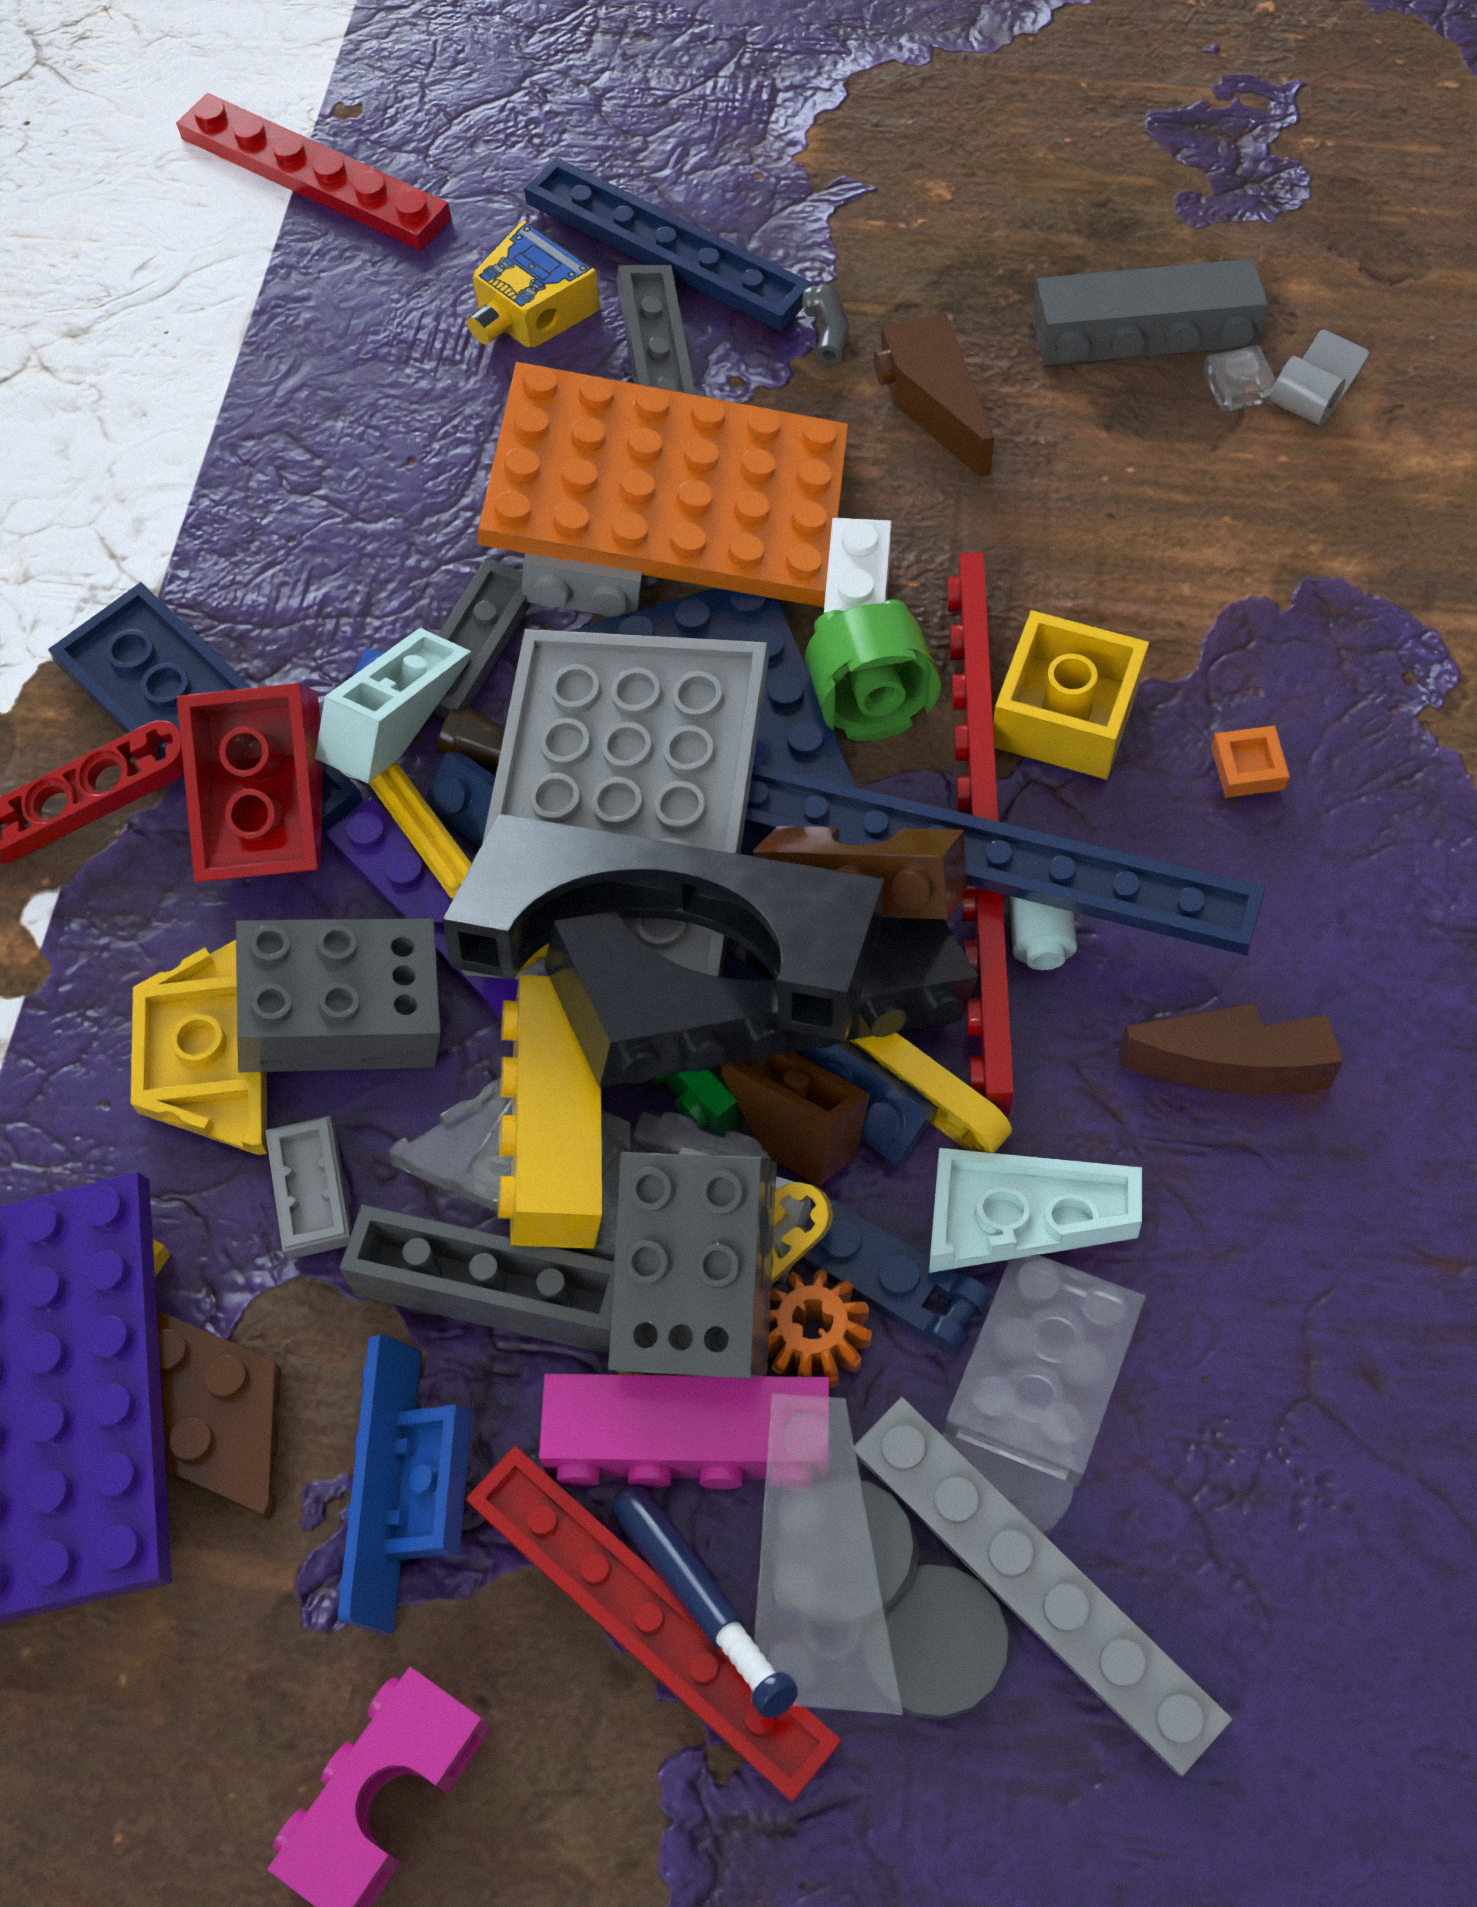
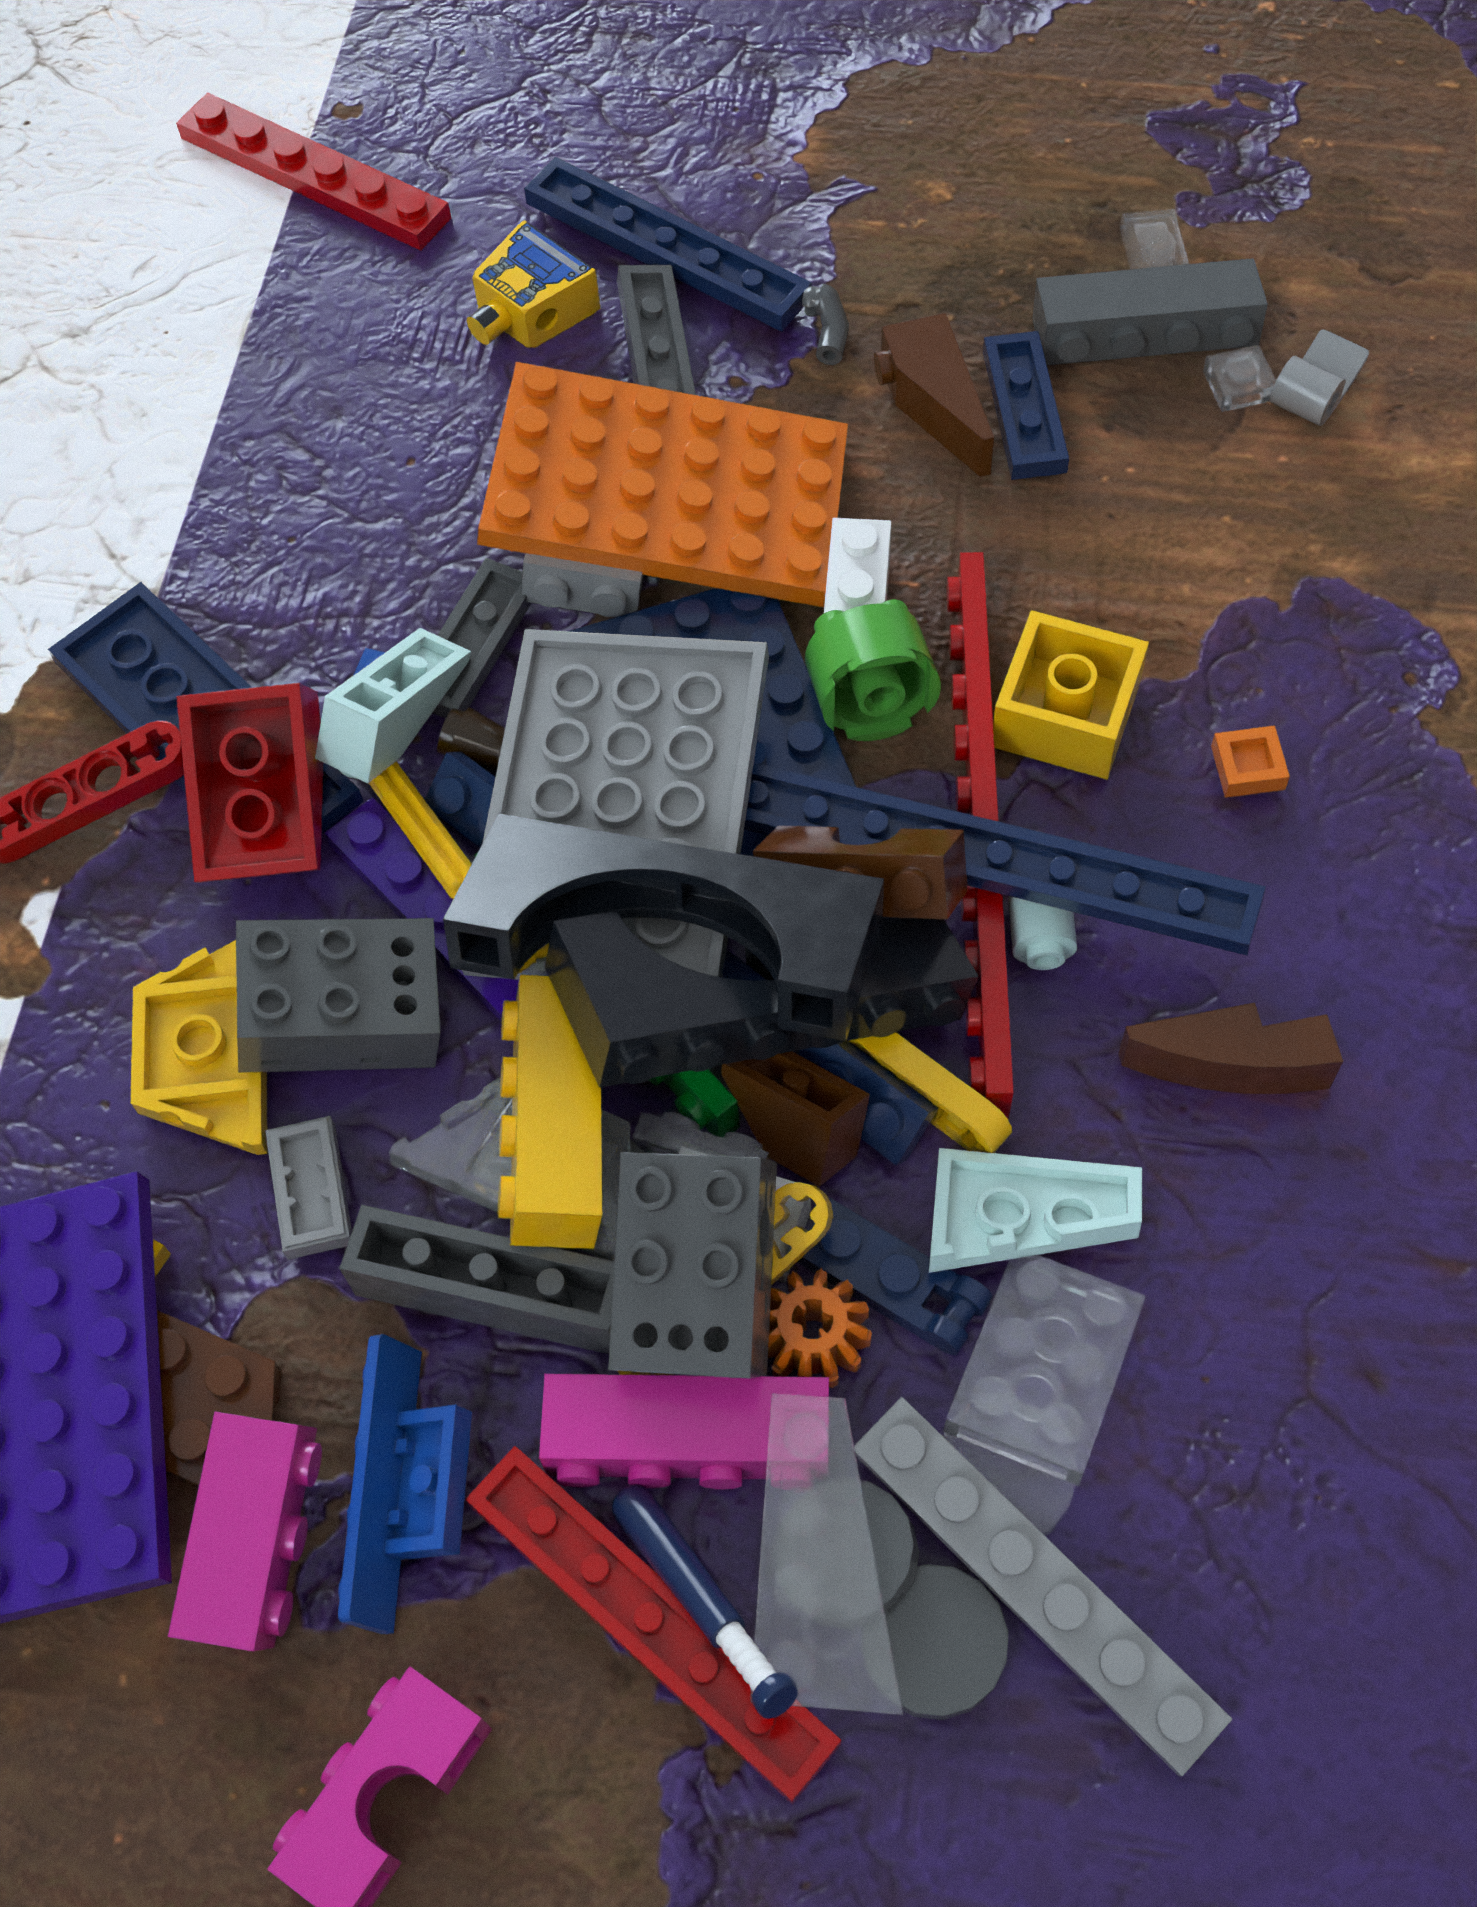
(245, 1533): none -> dark pink brick
(1025, 405): none -> dark blue plate
(1153, 239): none -> clear plate

